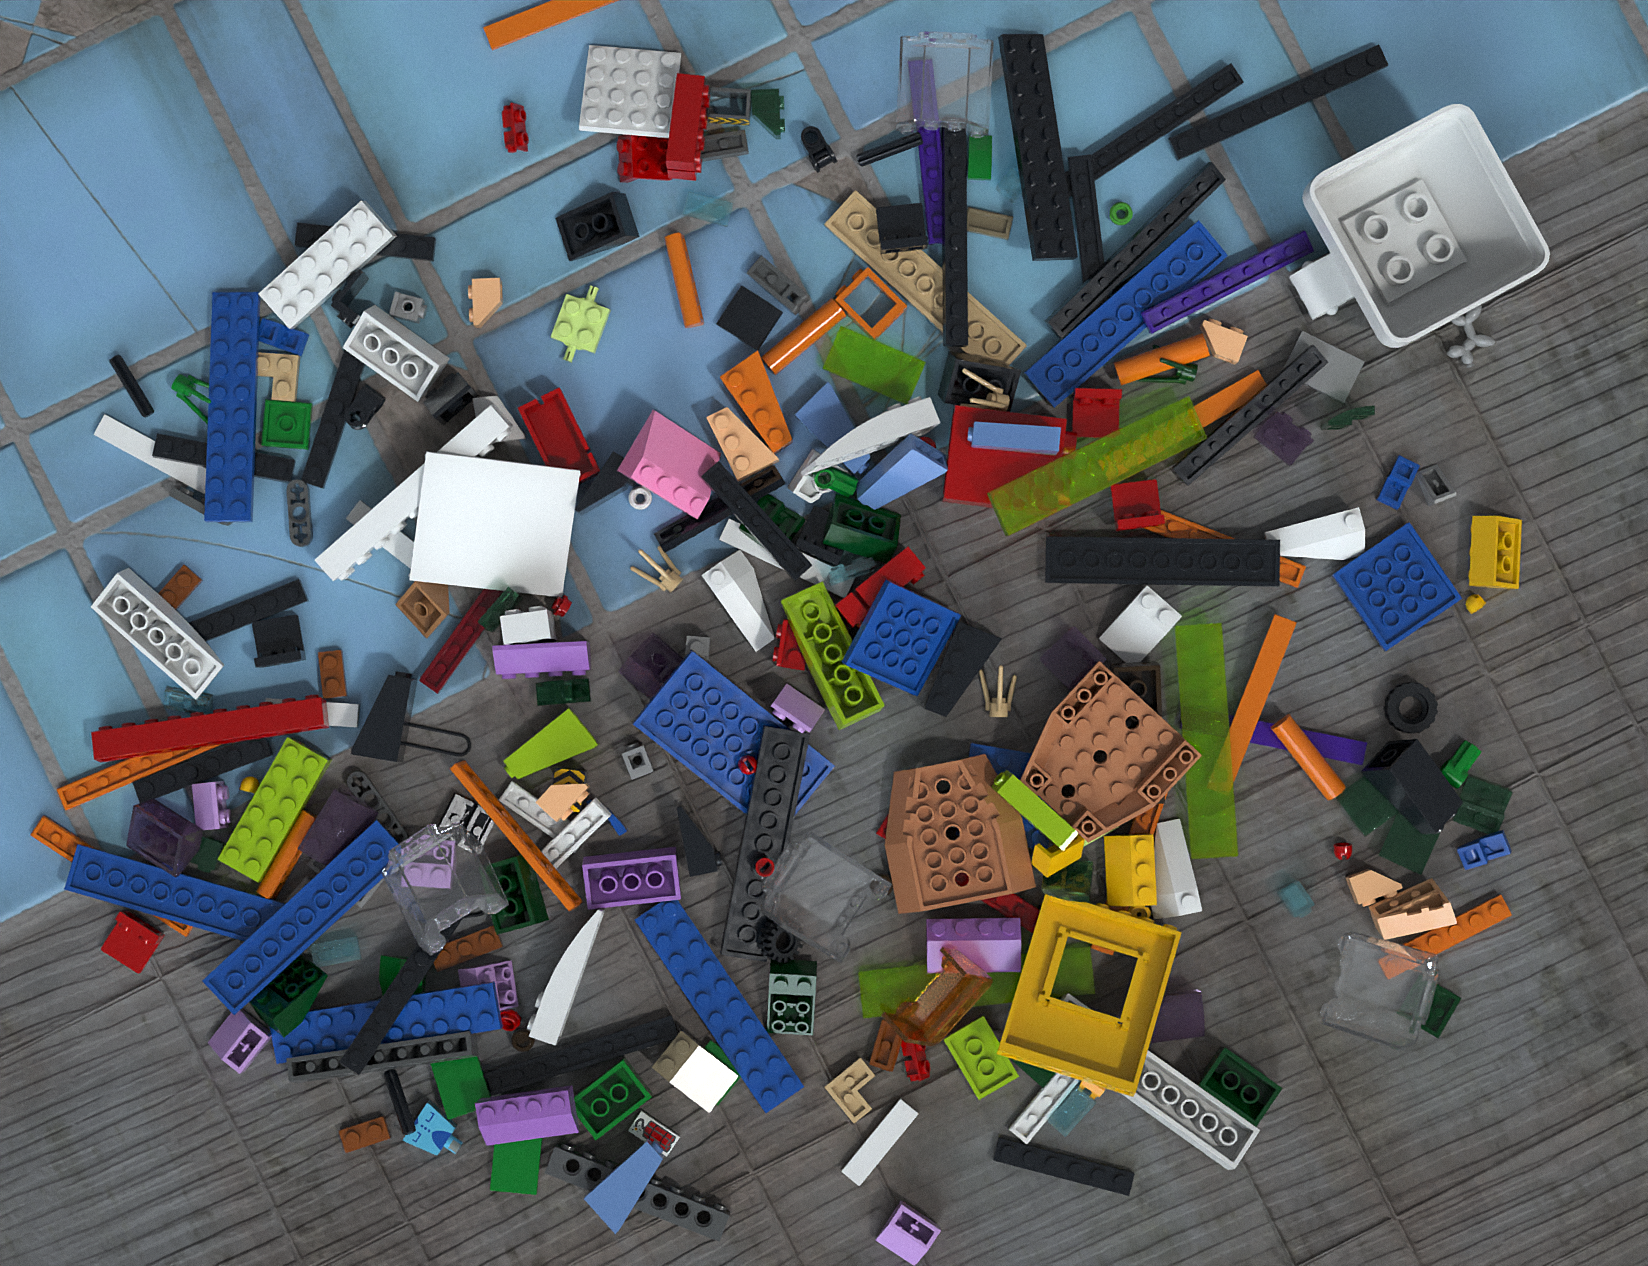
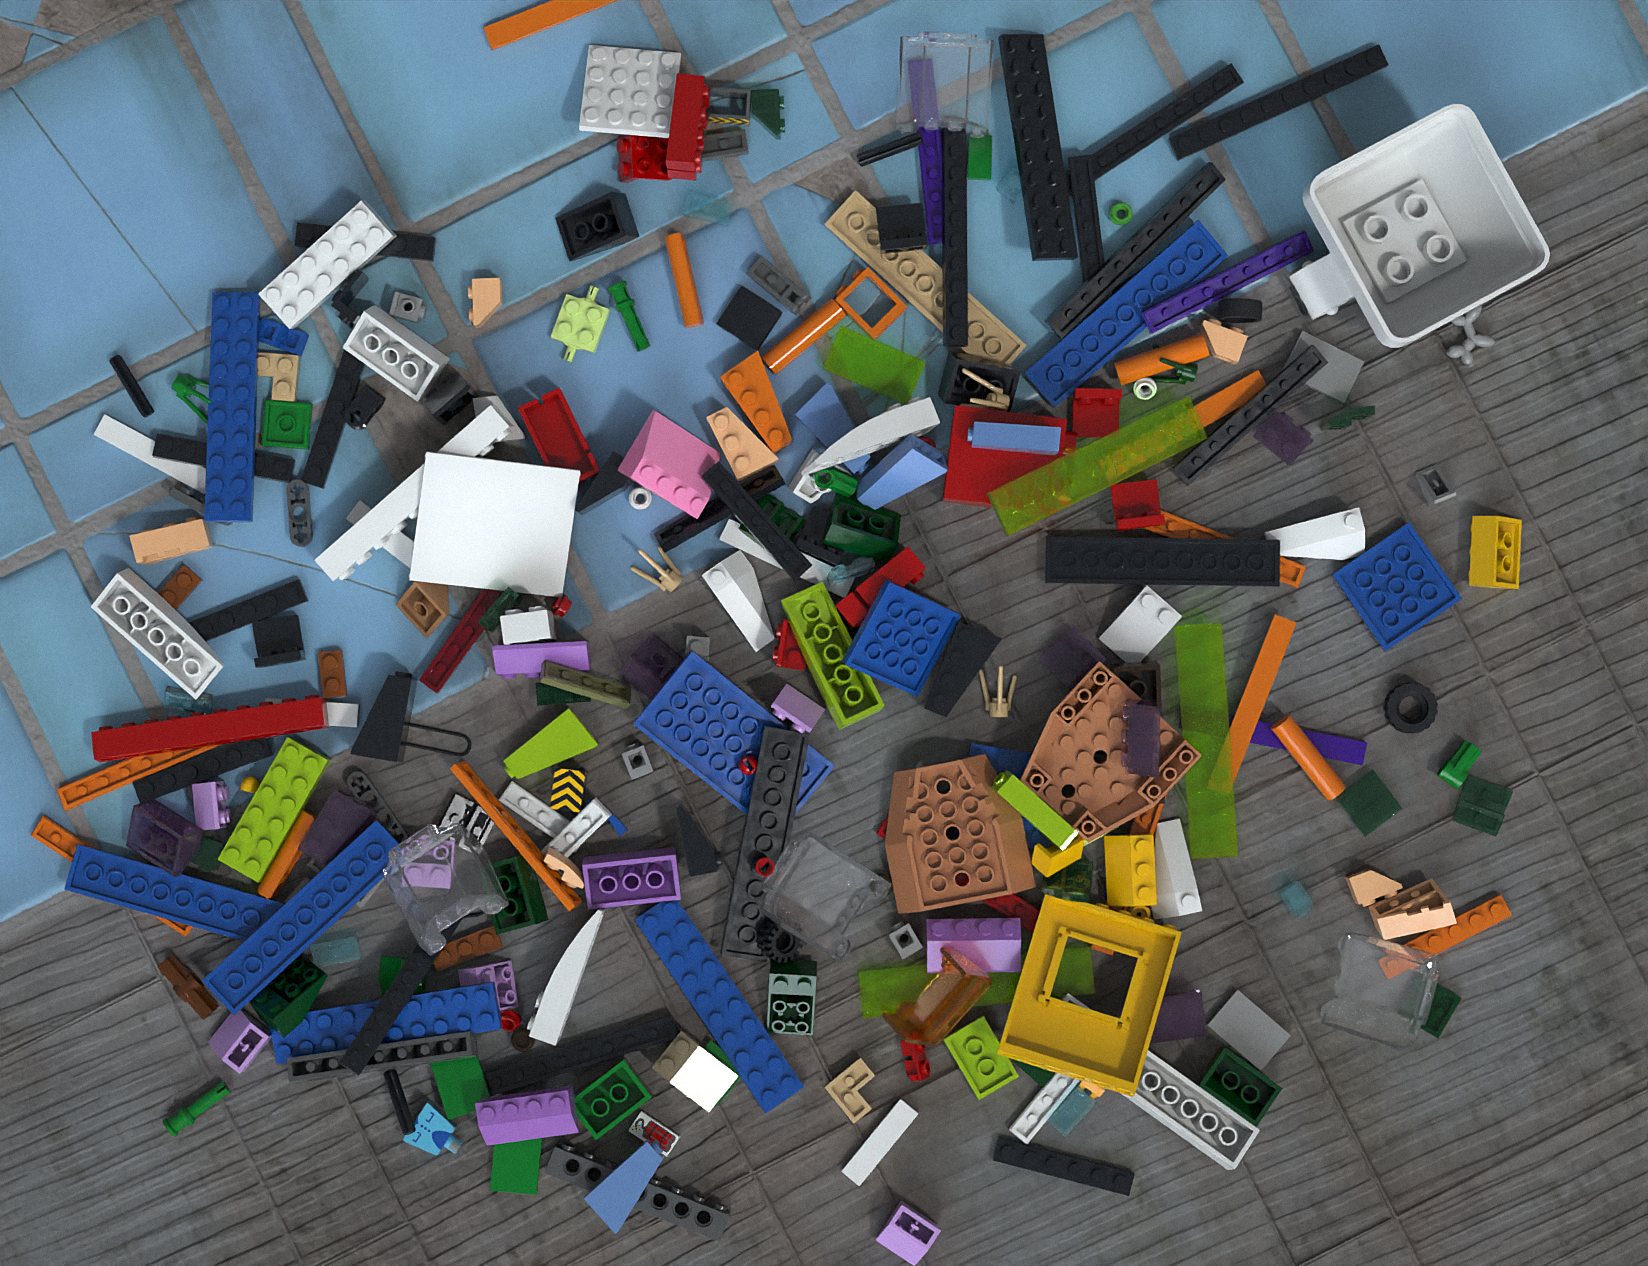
(132, 941): red bracket -> none
(171, 541): none -> light nougat wedge
(187, 1115): none -> green pin
(188, 986): none -> reddish brown piece
(364, 1134): dark orange plate -> none
(515, 117): red hinge -> none
(560, 798): light nougat slope -> none
(571, 873): none -> light nougat slope
(585, 684): none -> olive tile
(626, 306): none -> green pin
(817, 150): black piece -> none
(886, 1048): dark orange plate -> none
(904, 948): none -> light grey brick
(988, 223): dark tan tile -> none
(1141, 737): none -> clear purple slope
(1147, 393): none -> white plate
(1240, 310): none -> black tyre
(1248, 1029): none -> light grey tile
(1342, 849): red hinge -> none
(1398, 482): blue slope -> none
(1407, 845): clear green slope -> none
(1413, 785): black slope -> none
(1474, 603): yellow hinge -> none
(1484, 849): blue slope -> none

